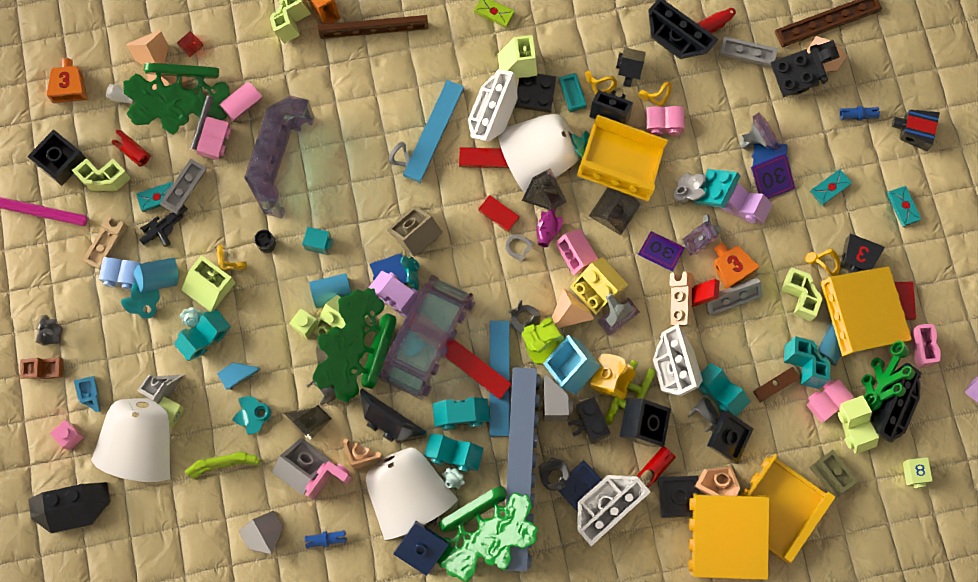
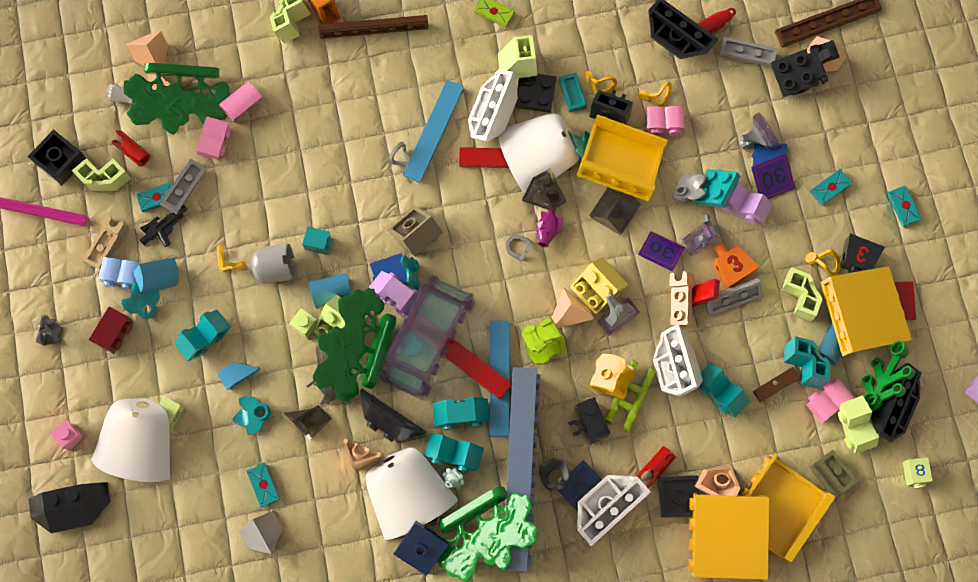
(41, 368): dark orange slope -> none
(66, 83): orange torso -> none
(88, 392): dark azure slope -> none
(111, 330): none -> dark red brick
(159, 386): light grey slope -> none
(190, 44): clear red plate -> none
(190, 316): light aqua plant -> none
(203, 465): lime piece -> none
(205, 112): dark grey bar -> none
(207, 284): yellowish green slope -> none
(263, 237): black wheel -> none
(263, 485): none -> teal tile
(270, 148): clear purple windscreen -> none
(273, 264): none -> light grey cylinder
(299, 465): light grey slope -> none
(325, 472): bright pink bracket -> none
(325, 539): blue pin -> none
(498, 213): red tile -> none
(535, 319): dark grey piece -> none
(555, 402): light grey slope -> none
(571, 364): medium azure piece -> none
(576, 251): bright pink brick -> none
(630, 64): black brick -> none
(645, 422): black brick -> none
(707, 410): dark grey piece -> none
(730, 437): black plate -> none
(859, 113): blue pin -> none
(917, 128): torso -> none
(924, 341): bright pink brick -> none

